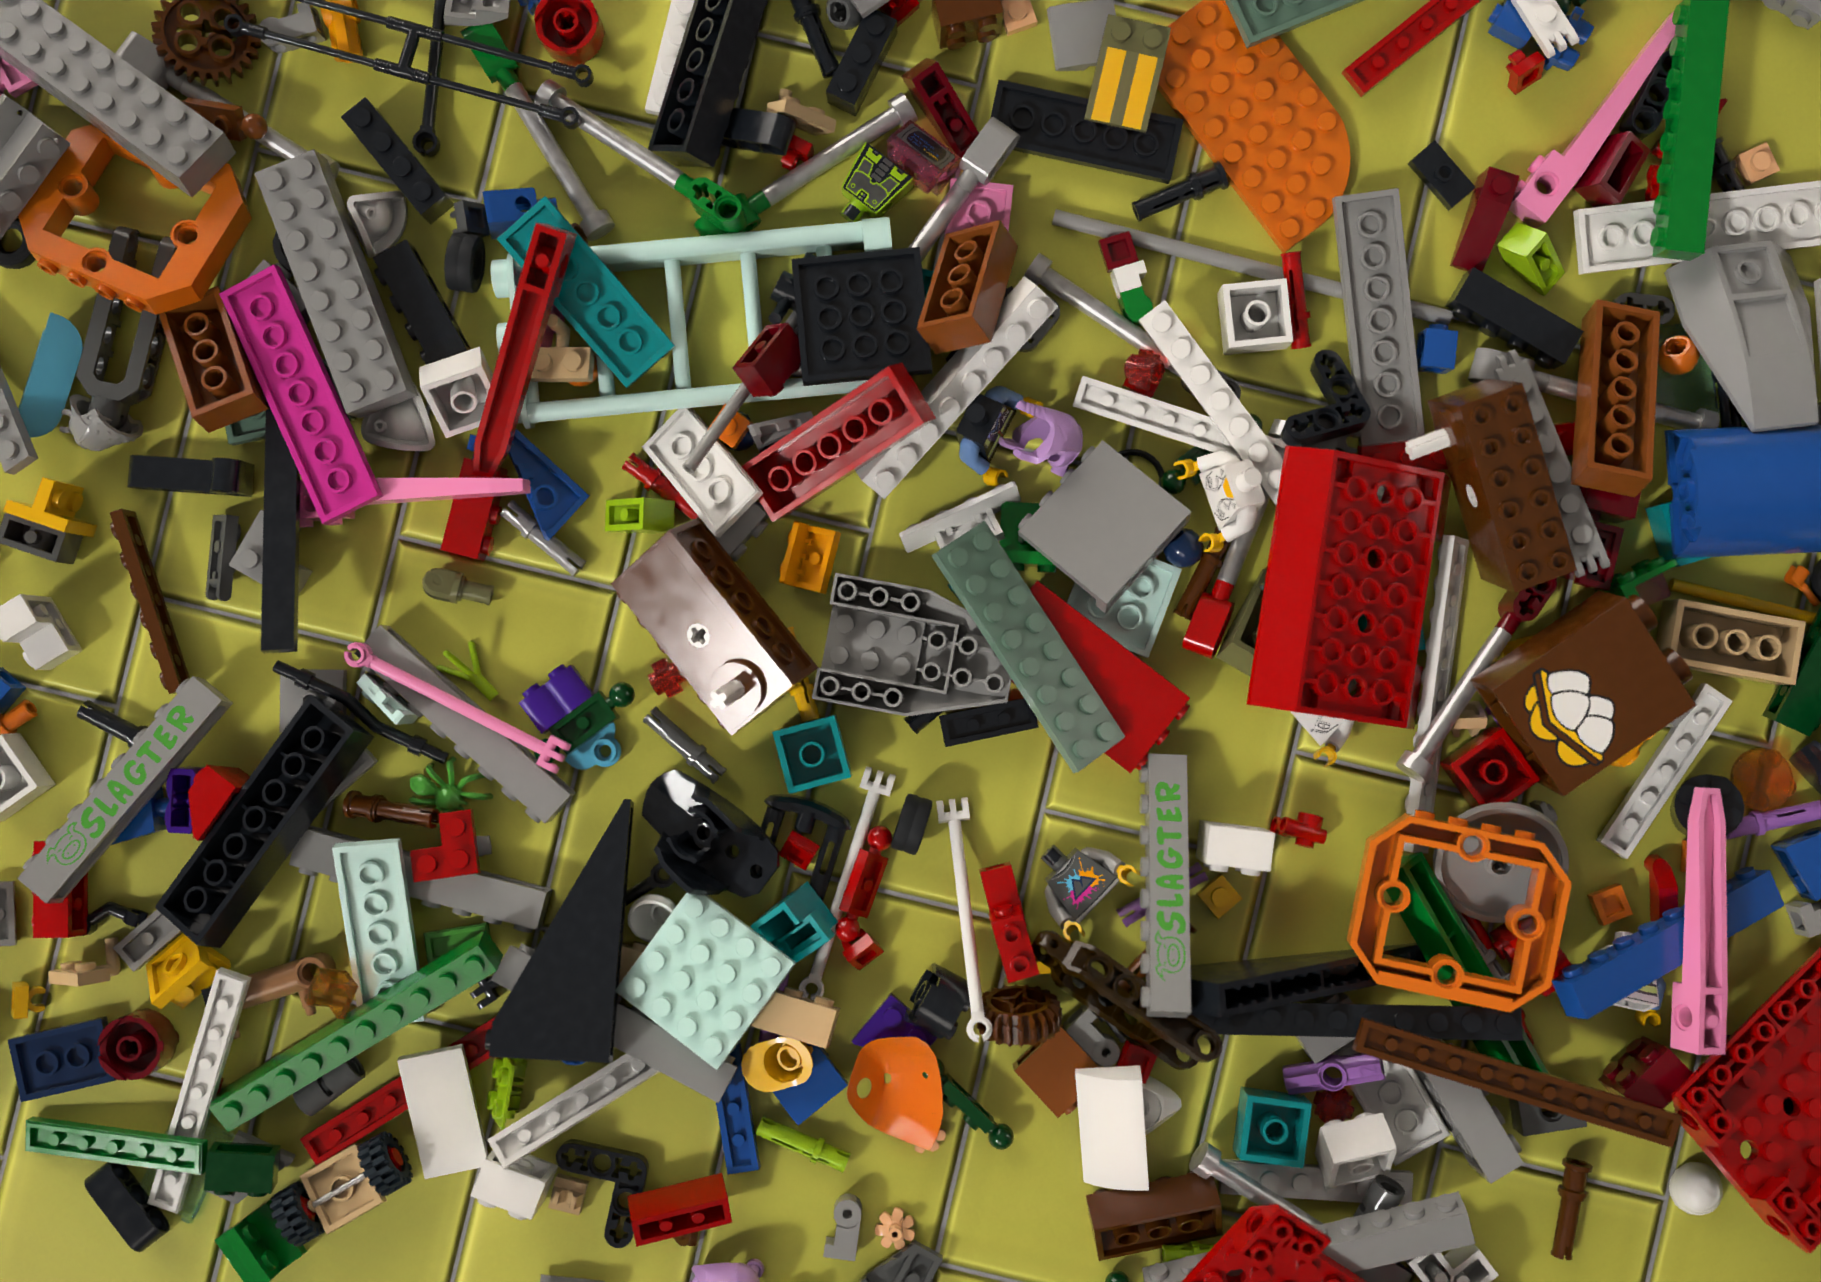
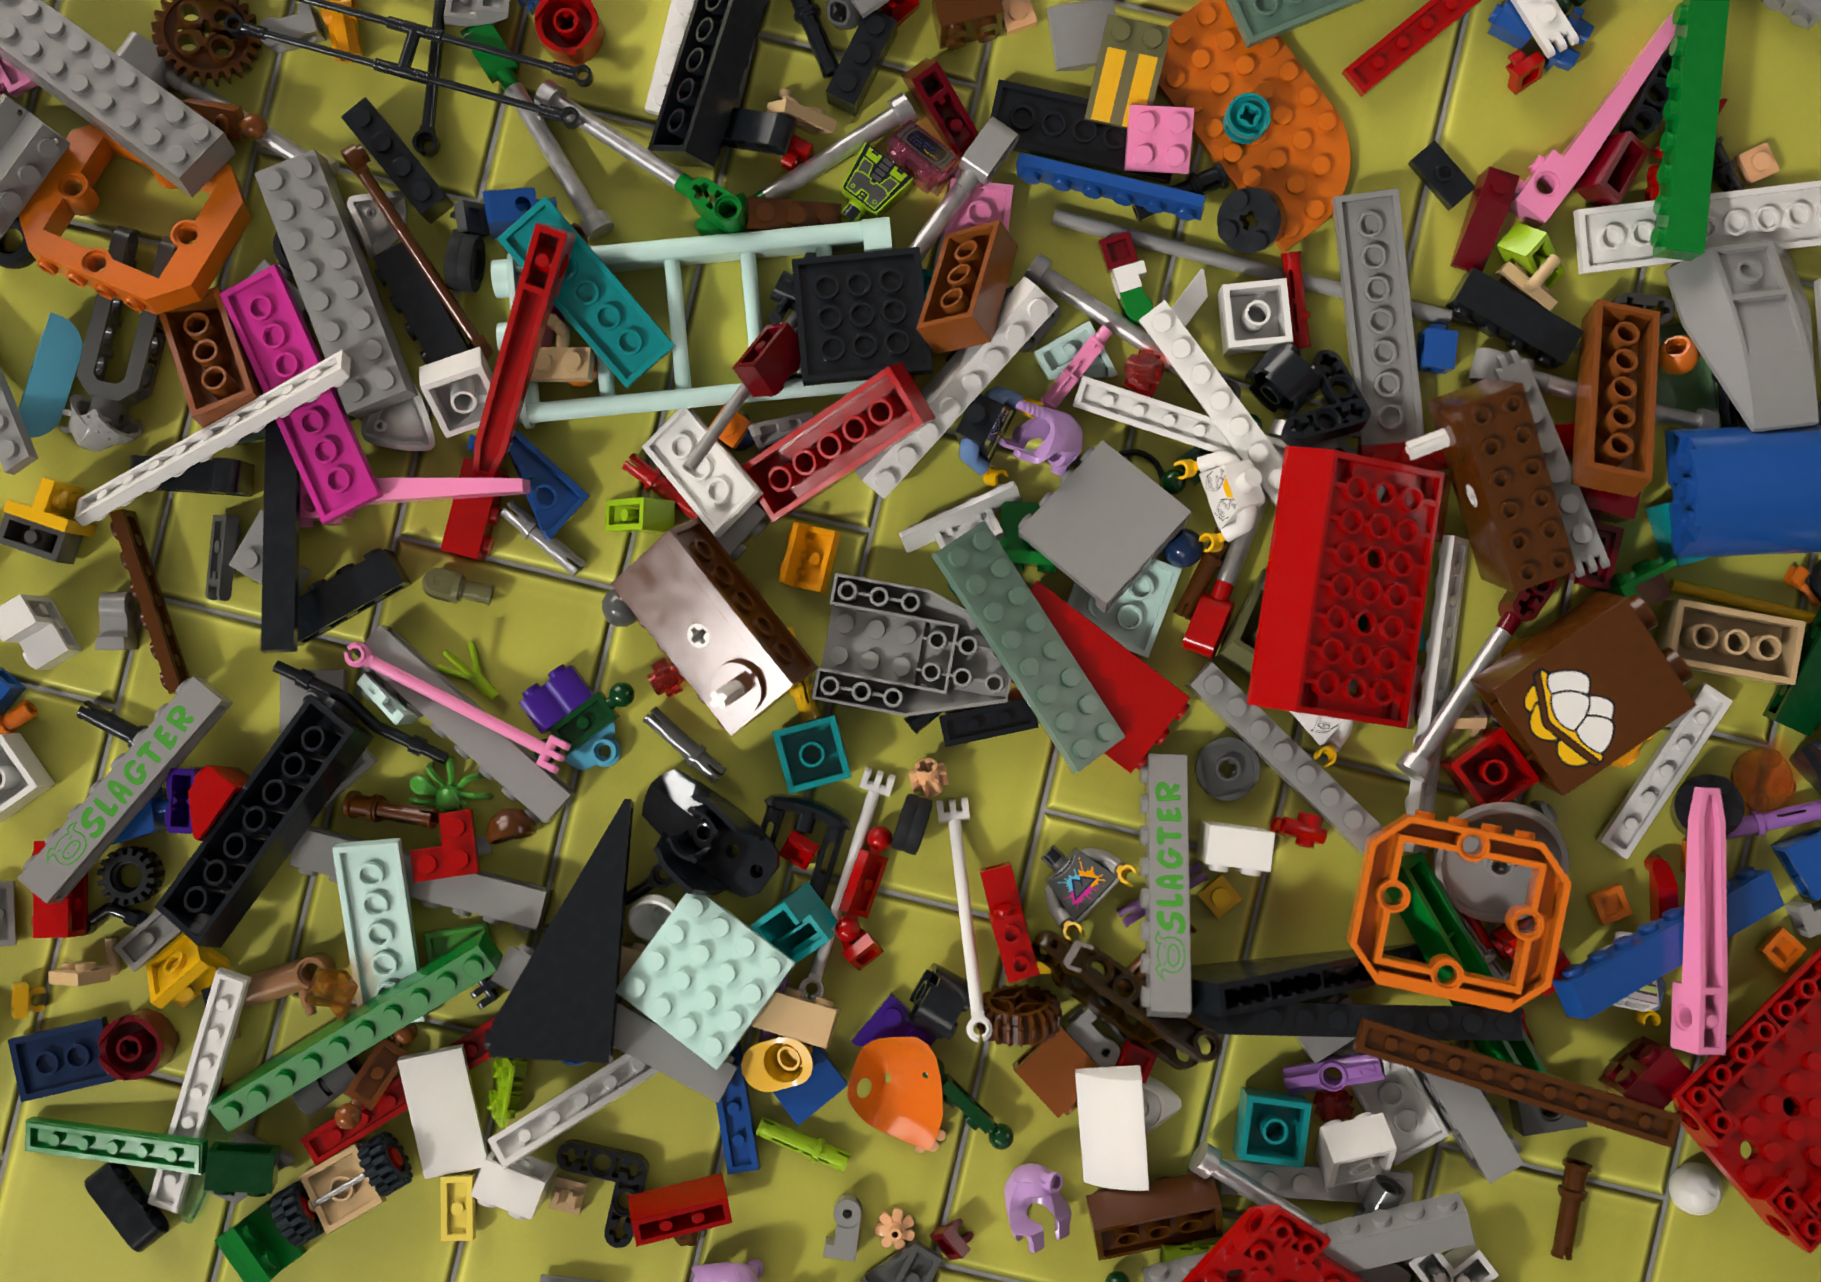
(112, 875): none -> black tyre
(117, 622): none -> light grey leg
(214, 437): none -> white plate
(349, 593): none -> black brick
(357, 160): none -> reddish brown hinge
(374, 1077): none -> dark orange plate
(457, 1207): none -> light yellow plate
(509, 825): none -> reddish brown piece
(616, 611): none -> dark grey piece
(778, 213): none -> reddish brown plate
(928, 777): none -> light nougat gear
(950, 1241): none -> dark red tile
(1039, 1185): none -> lavender piece
(1058, 354): none -> light aqua wing
(1076, 368): none -> bright pink piece
(1120, 189): none -> blue plate
(1159, 139): none -> bright pink plate
(1191, 298): none -> white piece
(1234, 227): none -> black brick
(1242, 778): none -> dark grey plate
(1246, 118): none -> teal wheel
(1283, 756): none -> light grey brick
(1284, 380): none -> black brick
(1517, 279): none -> tan plate
(1781, 949): none -> orange plate

